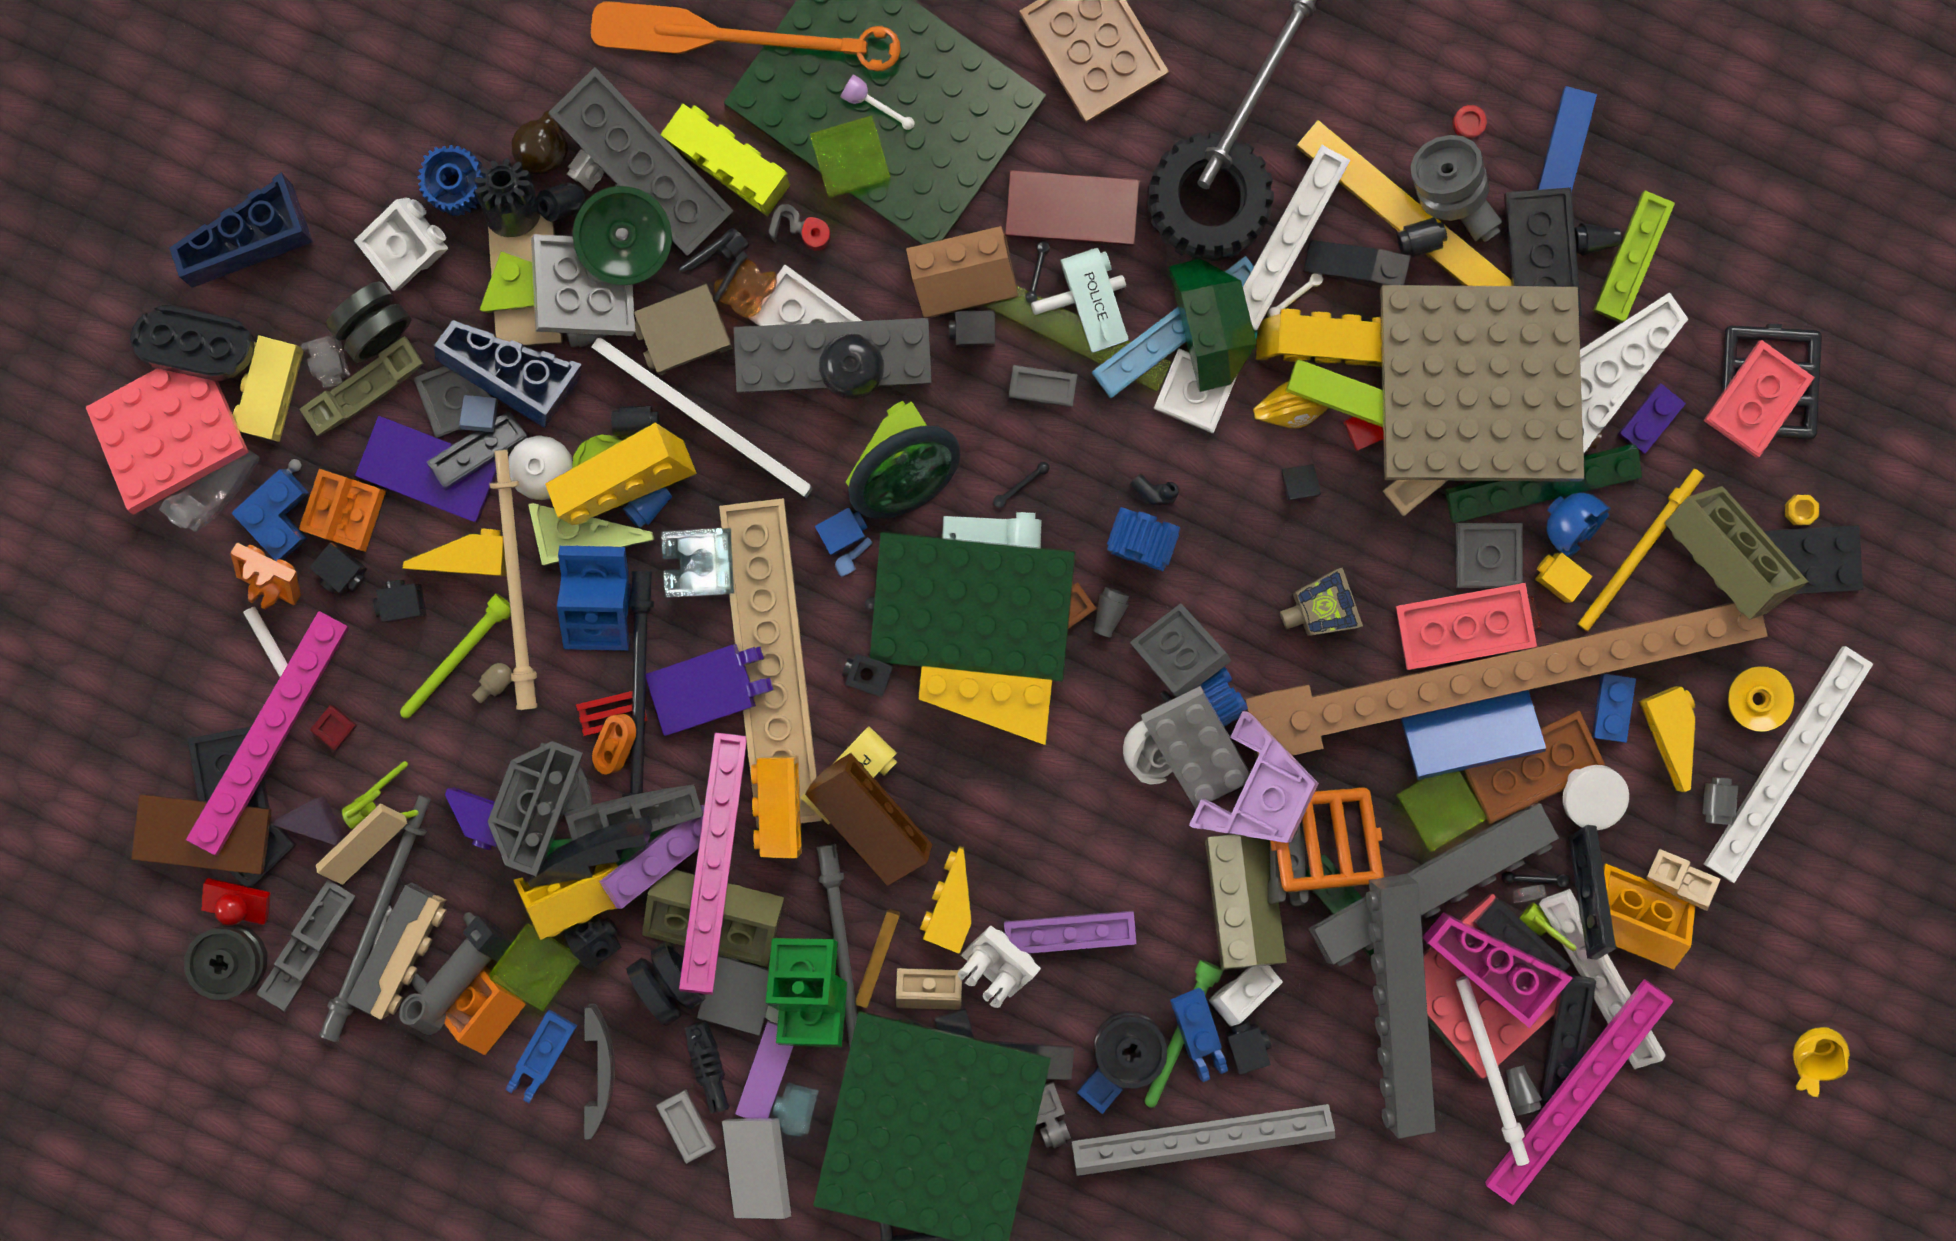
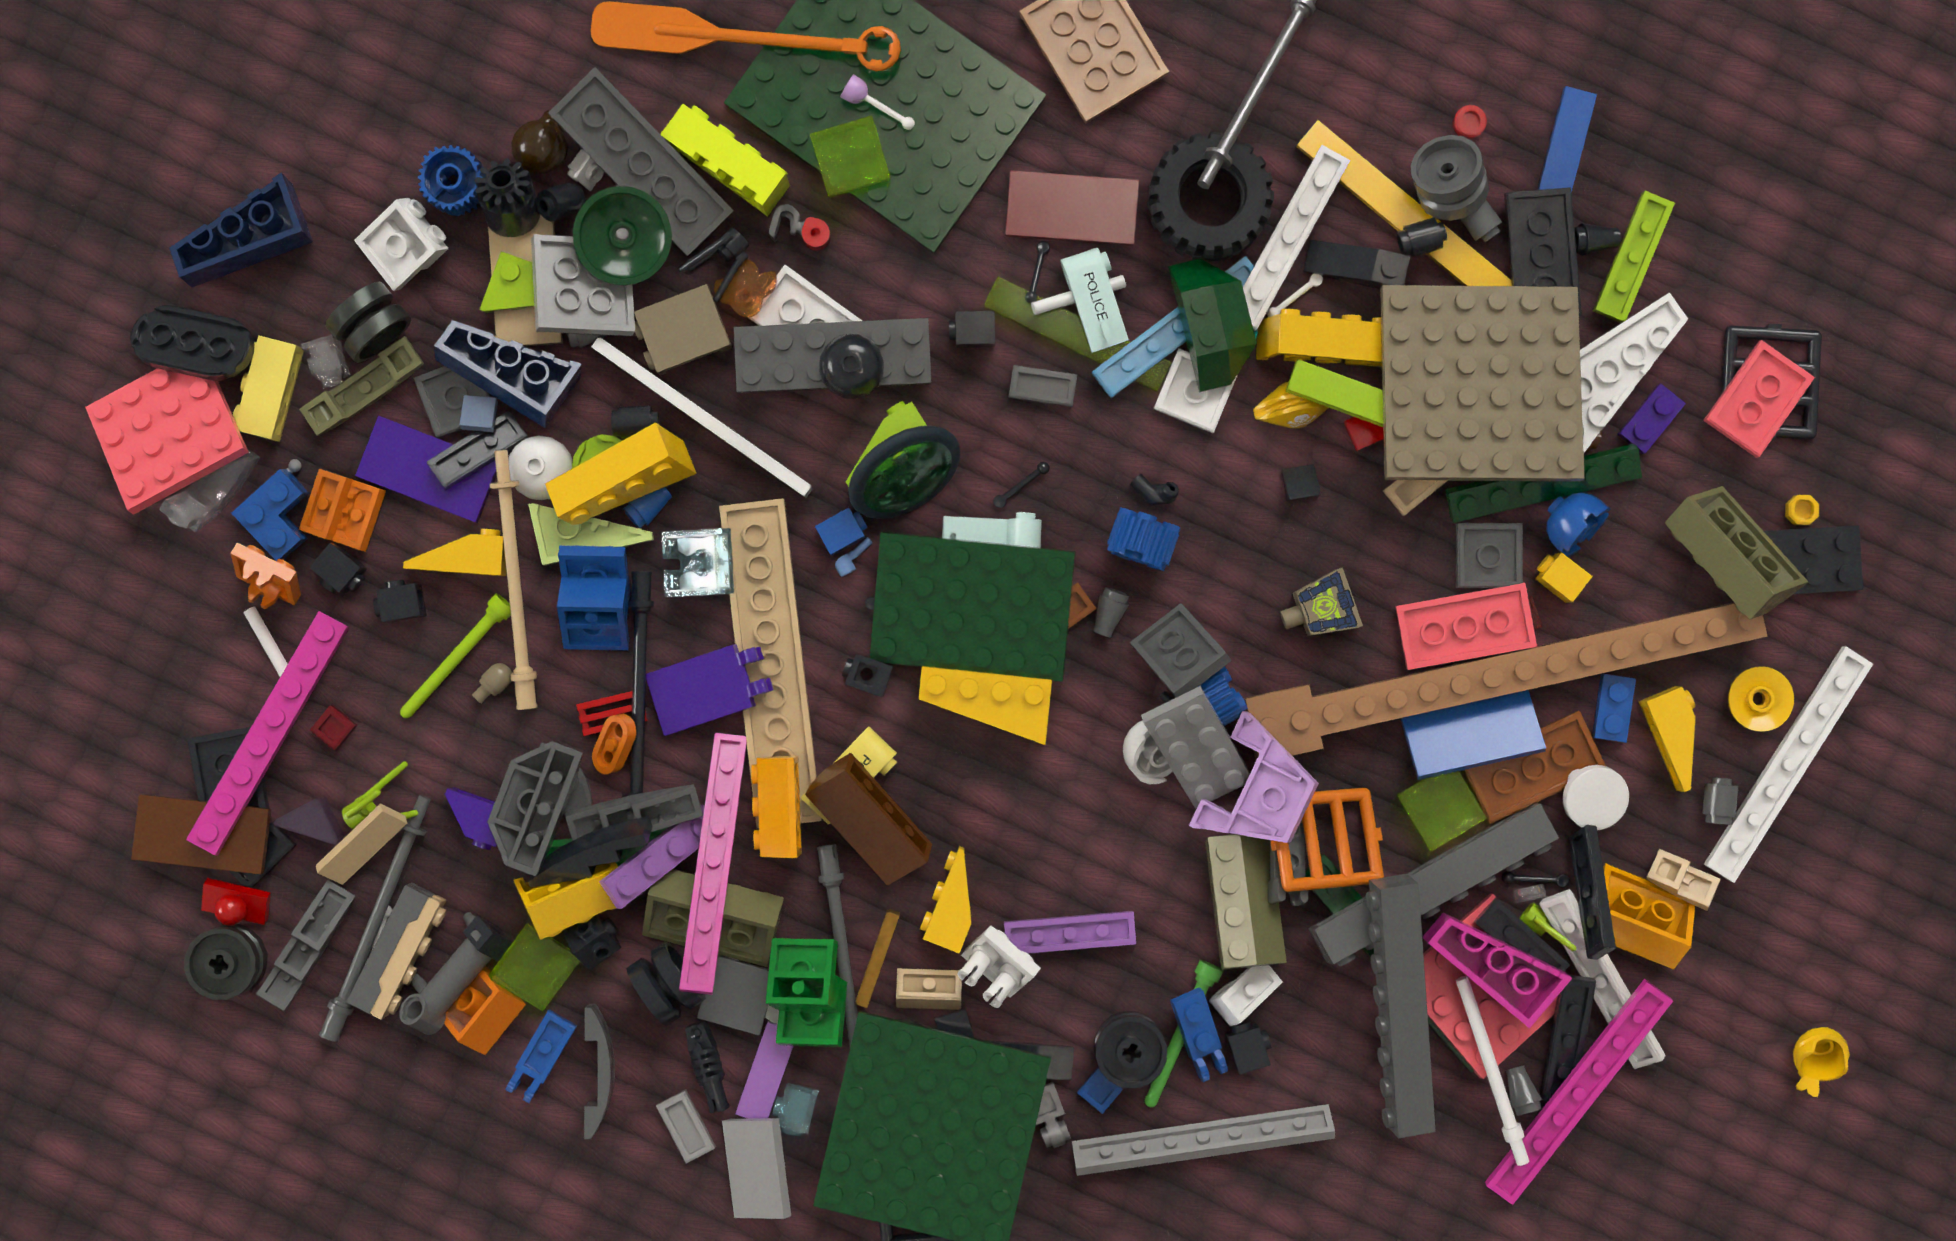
(962, 272): medium nougat slope -> none
(1675, 500): yellow bar -> none

